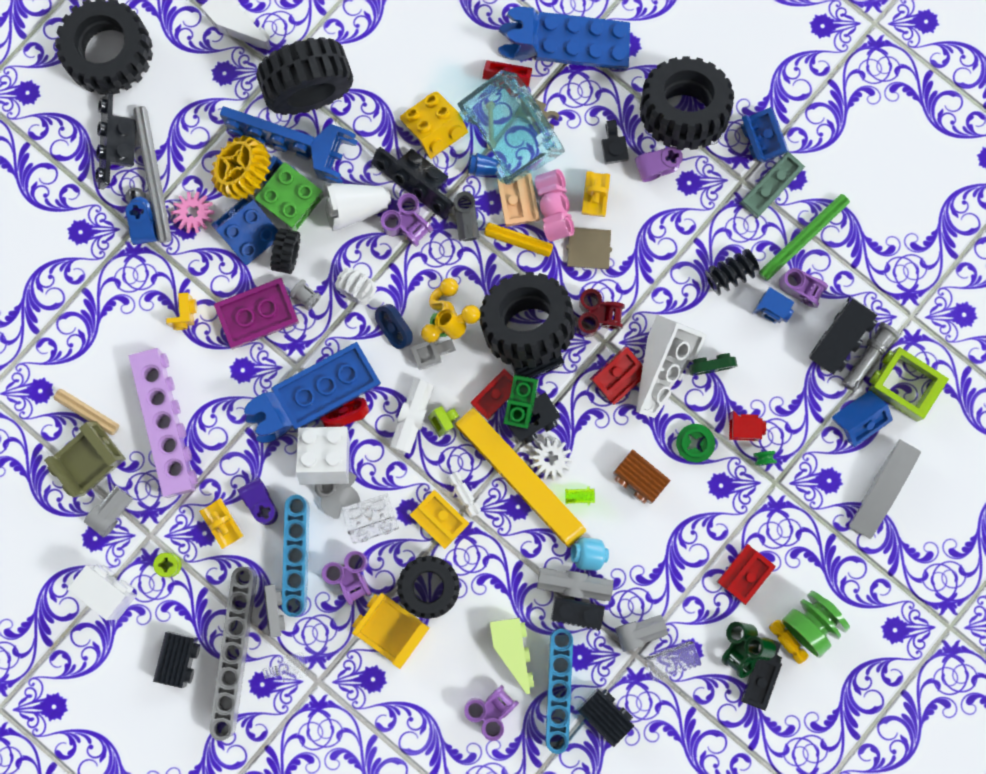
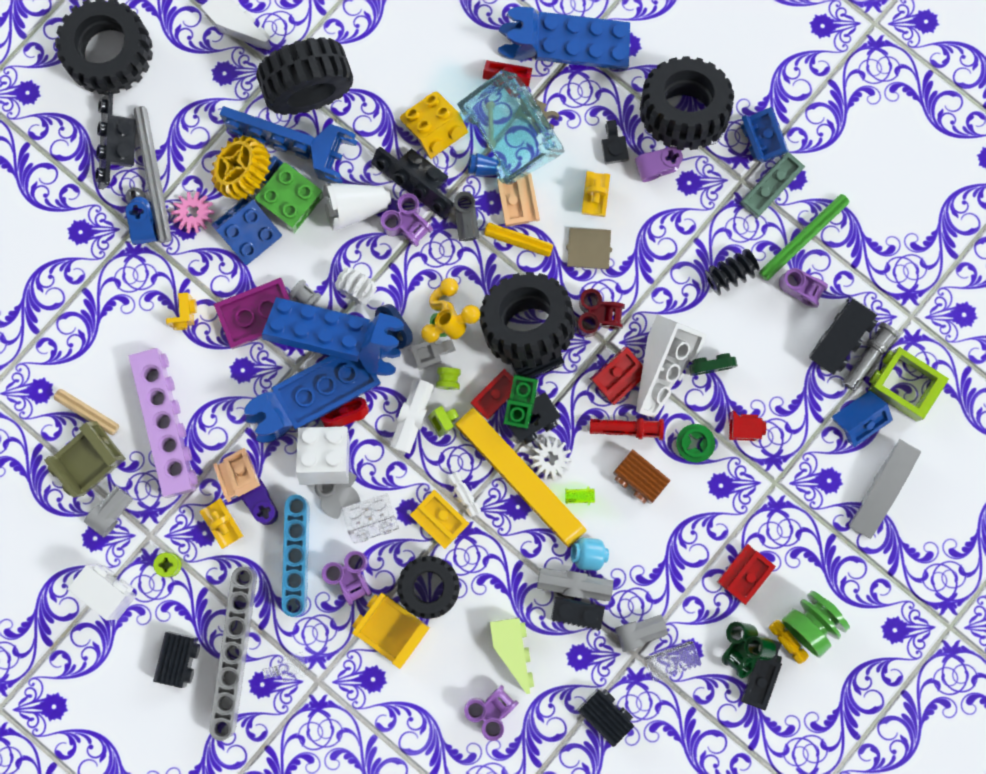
(236, 474): none -> light nougat plate
(275, 621): light grey plate -> none
(285, 251): black tyre -> none
(335, 334): none -> blue hinge
(448, 378): none -> lime wheel
(554, 205): bright pink piece -> none
(563, 702): dark azure beam -> none
(638, 428): none -> red pin
(765, 458): green bush -> none
(774, 306): blue window -> none

